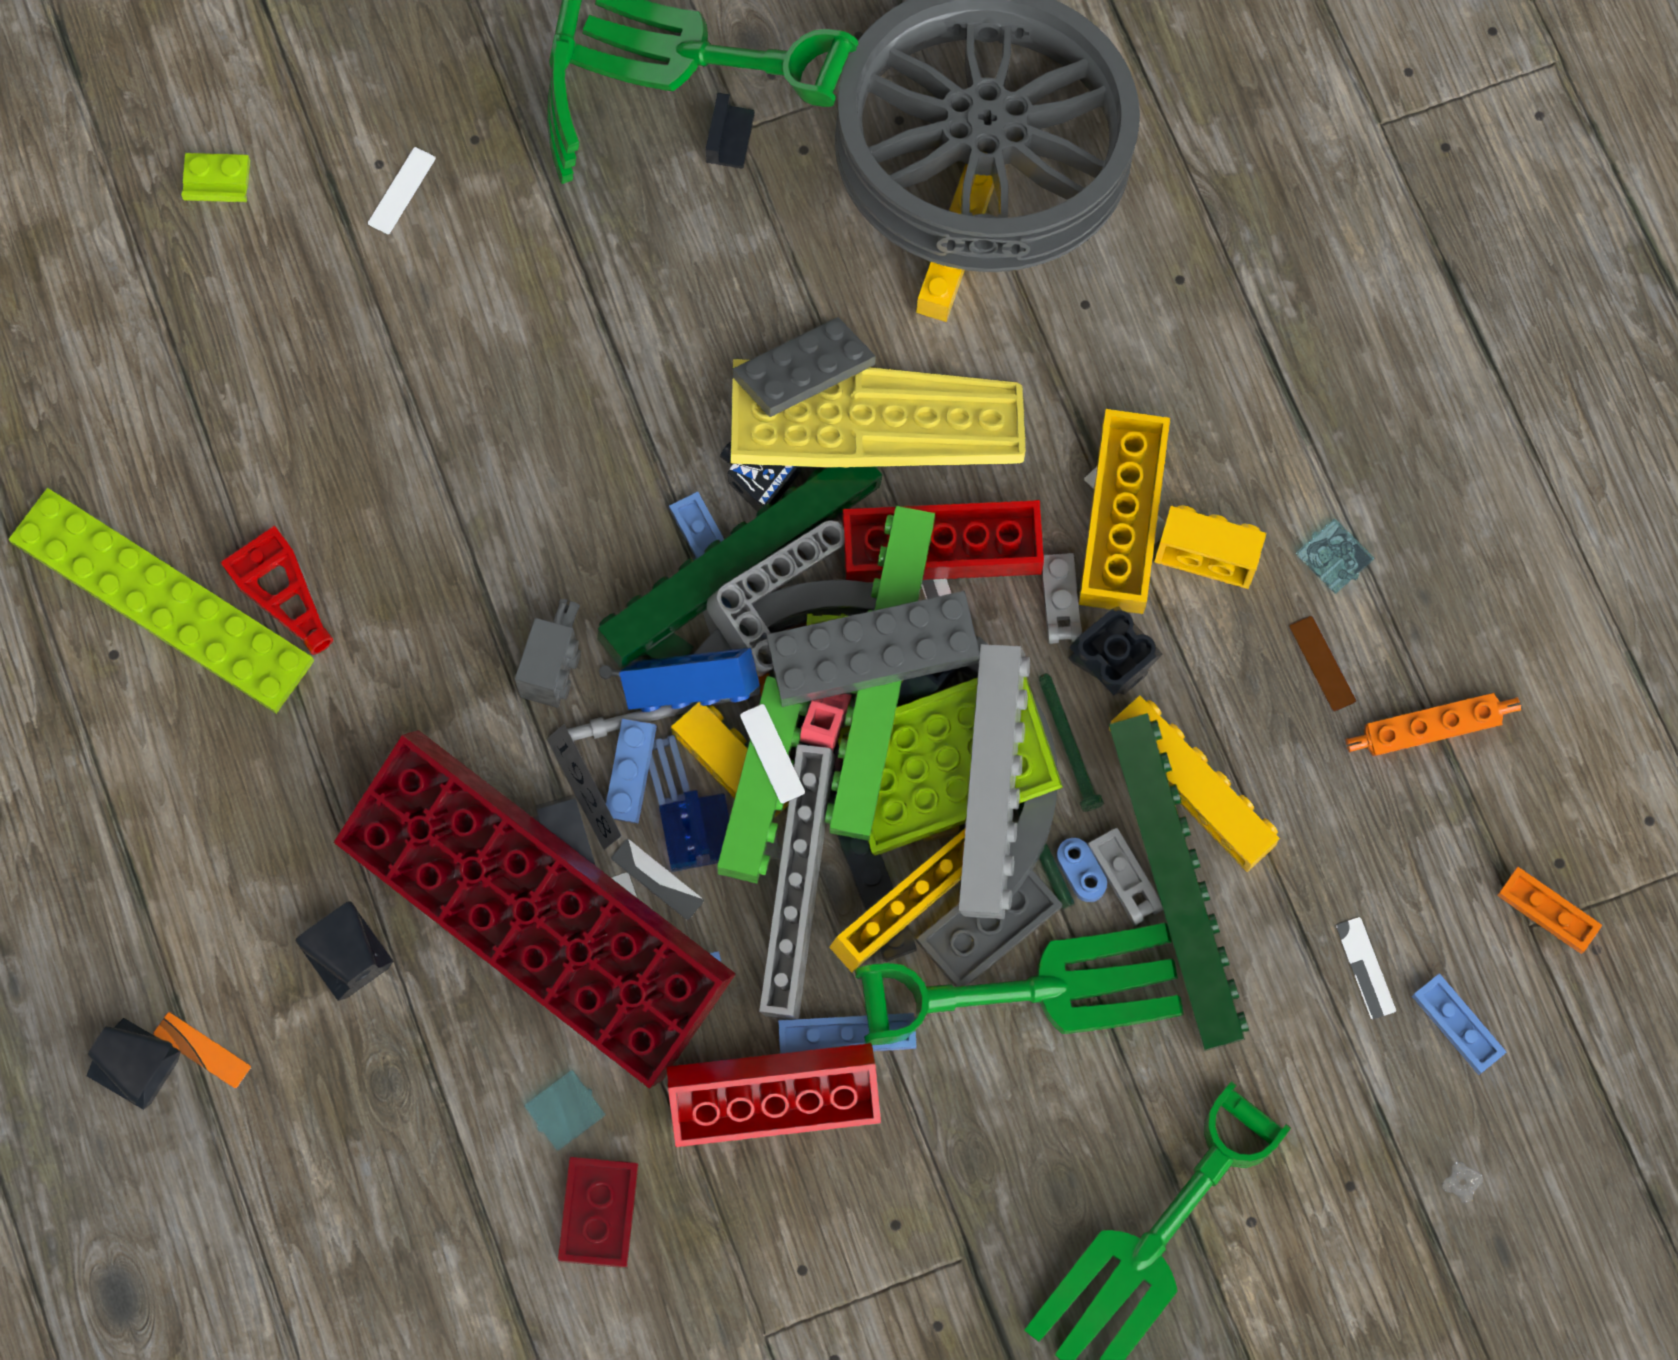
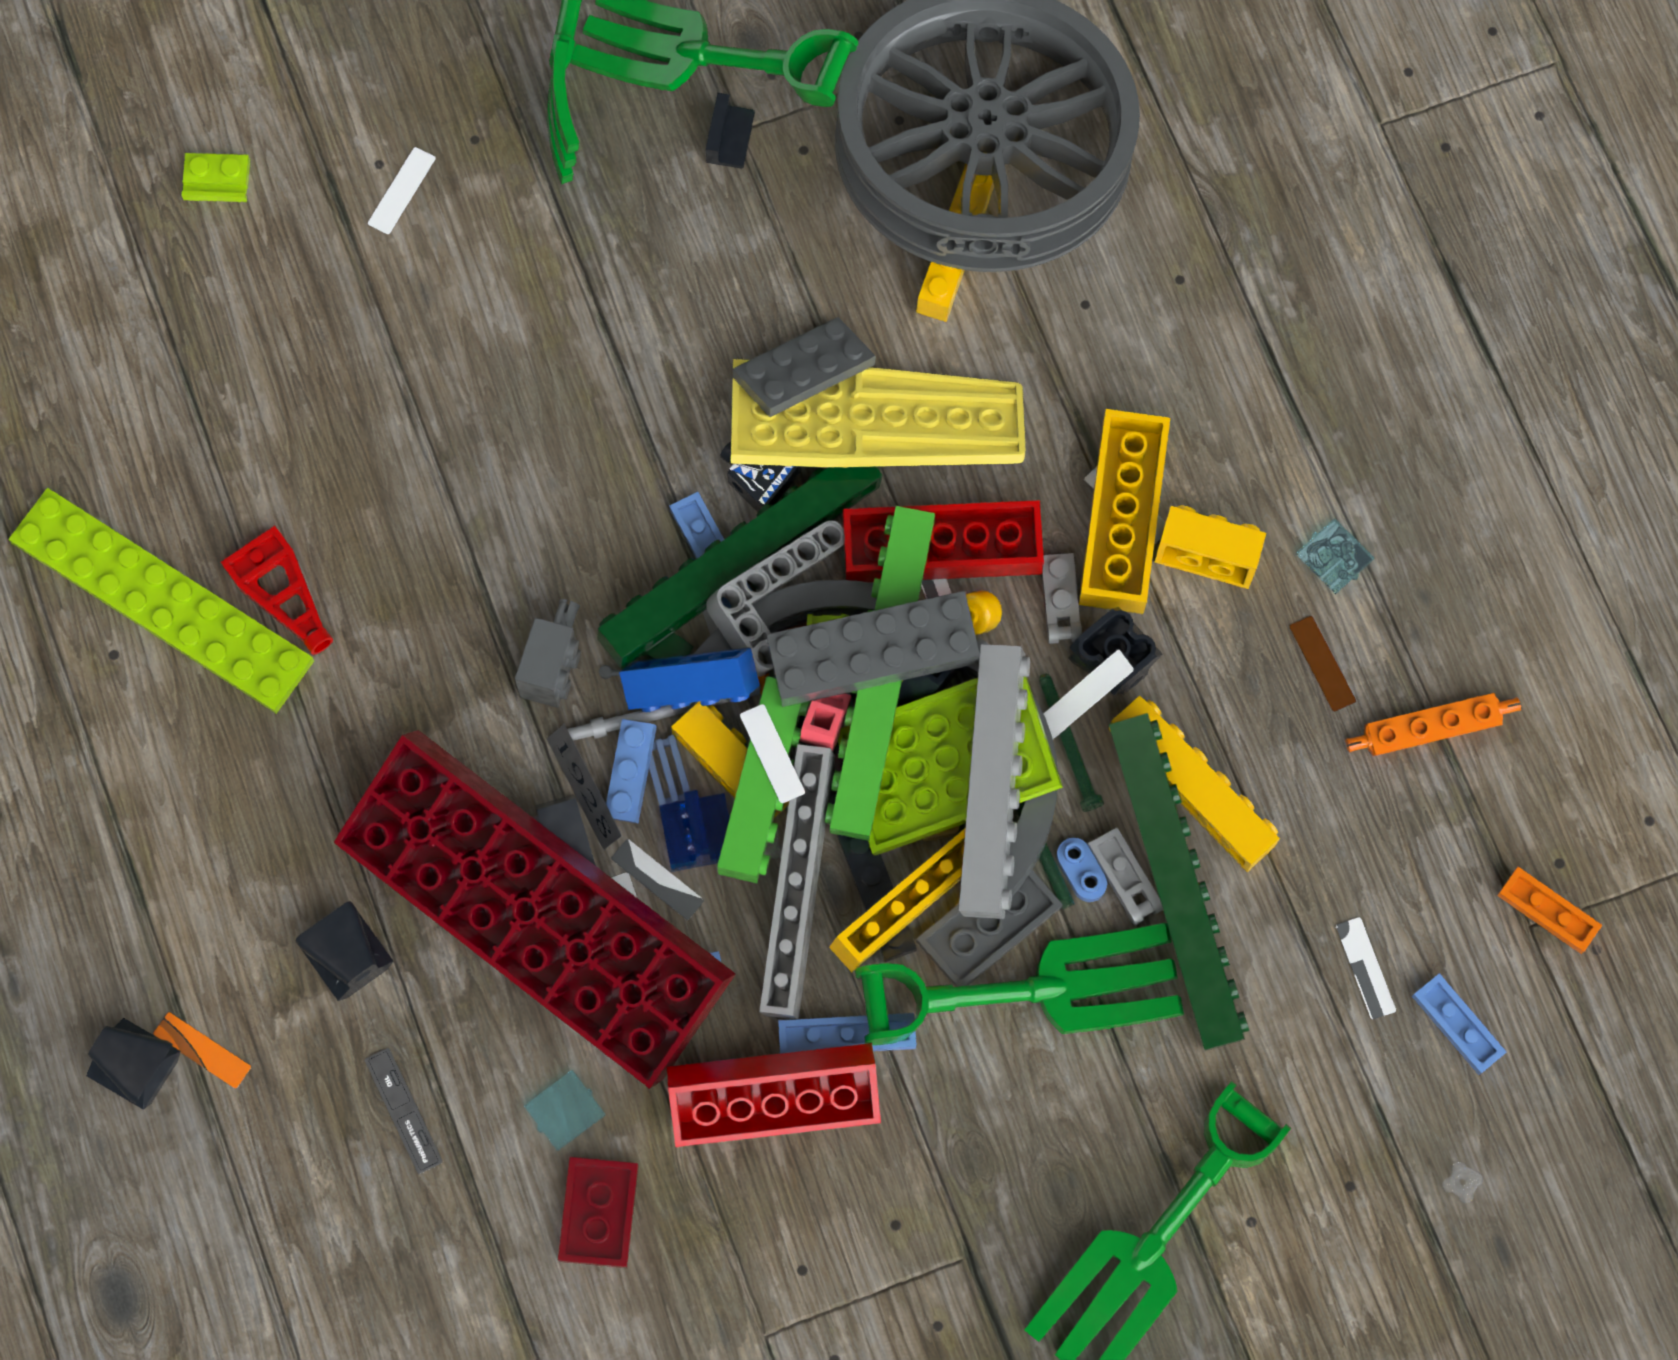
(403, 1111): none -> flat silver sticker
(984, 611): none -> yellow head
(1087, 692): none -> white sticker

